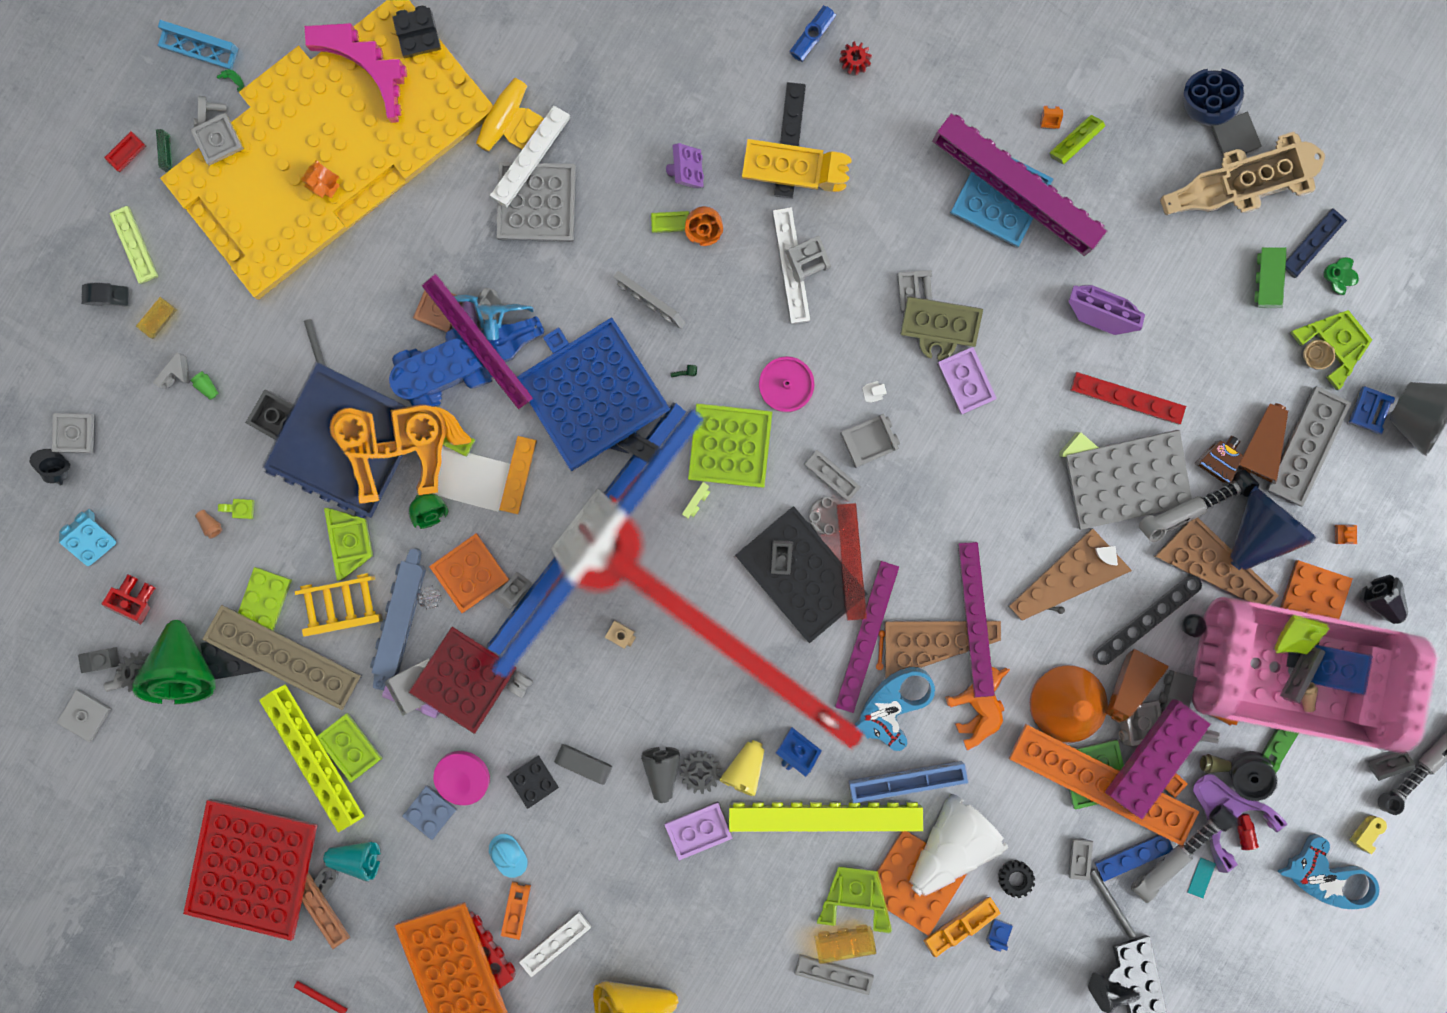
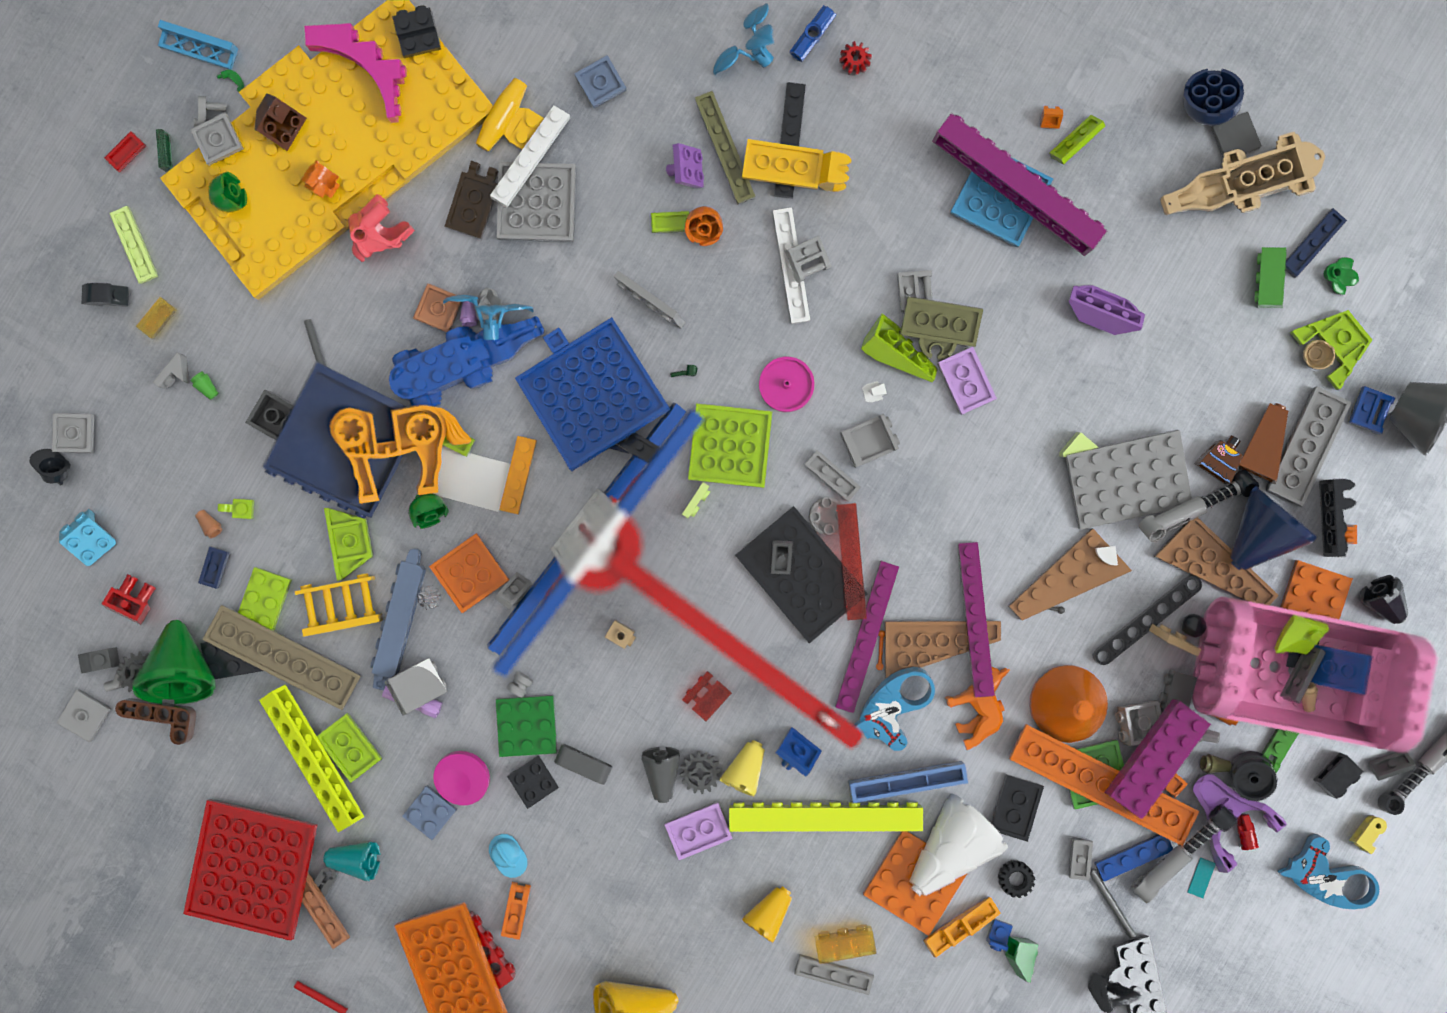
(156, 715): none -> reddish brown beam
(213, 567): none -> dark blue plate
(226, 193): none -> green cylinder
(278, 121): none -> reddish brown slope
(371, 236): none -> coral helmet
(461, 680): dark red plate -> none
(472, 201): none -> dark brown tile
(477, 341): magenta plate -> none
(526, 726): none -> green plate
(555, 944): white plate -> none
(600, 81): none -> sand blue plate
(711, 700): none -> clear red plate
(724, 147): none -> olive plate
(757, 43): none -> dark azure plant
(769, 913): none -> yellow cone
(858, 890): lime wing -> none
(891, 348): none -> lime wedge
(1017, 807): none -> black plate
(1022, 956): none -> slope
(1128, 398): red plate -> none
(1134, 683): dark orange slope -> none
(1177, 639): none -> tan plate
(1332, 515): none -> black hinge
(1338, 776): none -> black brick

